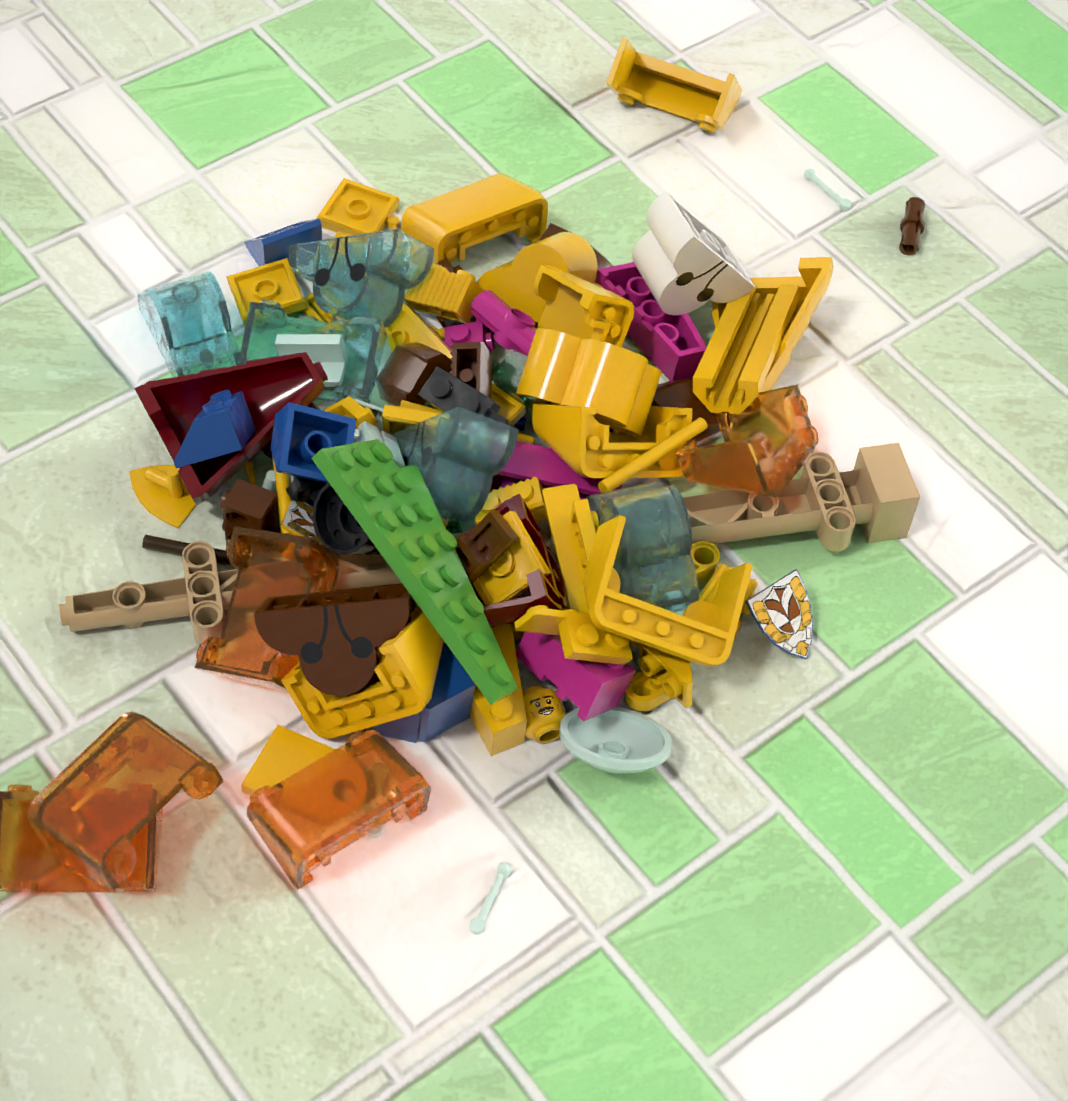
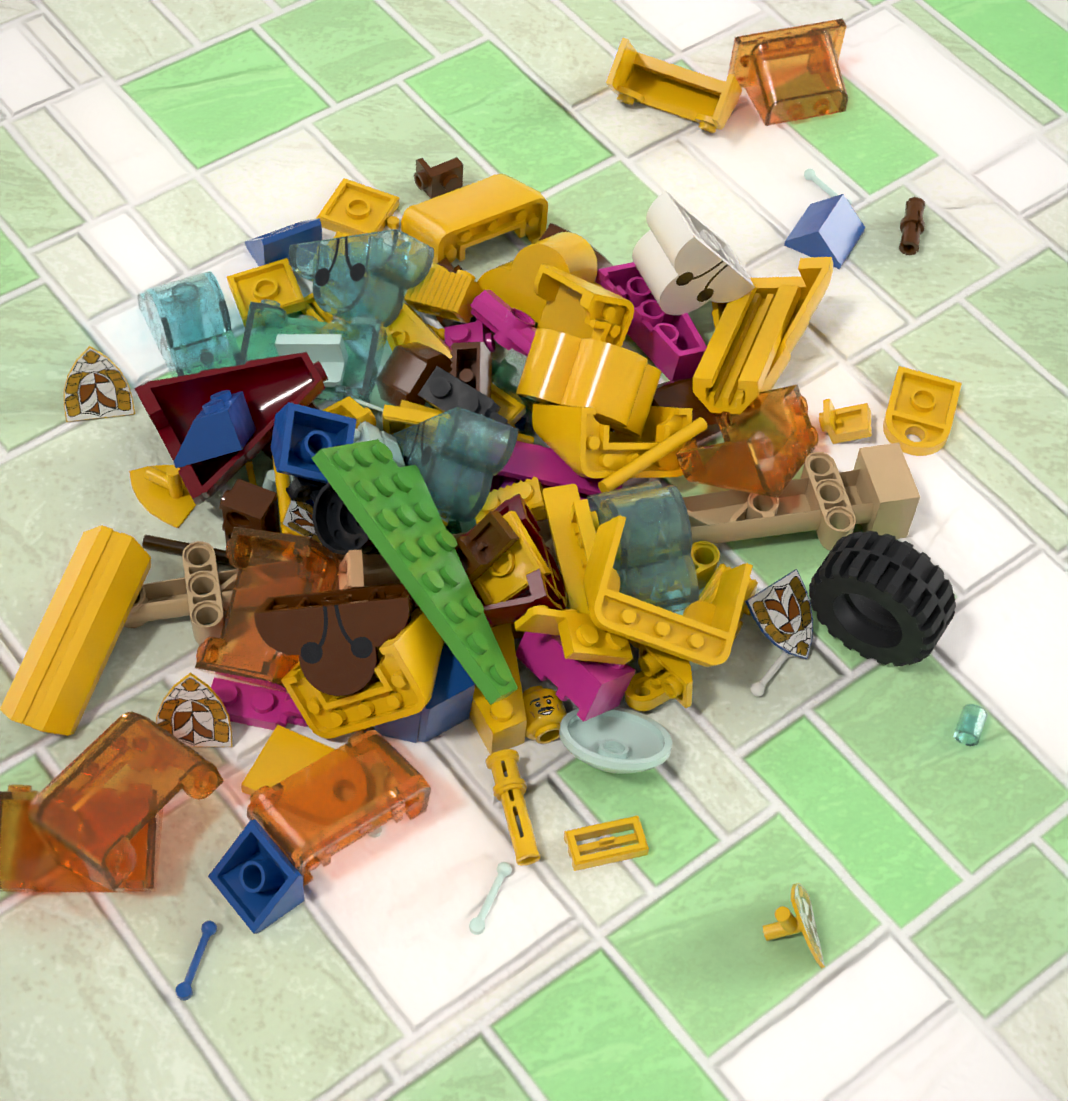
(78, 632): none -> yellow piece
(96, 389): none -> shield
(184, 989): none -> blue hinge
(195, 714): none -> shield
(257, 705): none -> dark pink hinge
(258, 879): none -> blue slope
(351, 570): none -> light nougat tile
(440, 178): none -> reddish brown bracket
(511, 789): none -> yellow pin
(607, 856): none -> yellow tile
(758, 688): none -> white hinge
(792, 71): none -> clear orange windscreen
(803, 922): none -> shield
(827, 230): none -> slope
(846, 422): none -> yellow bracket
(882, 598): none -> black tyre
(920, 407): none -> yellow tile
(970, 725): none -> clear light blue hinge

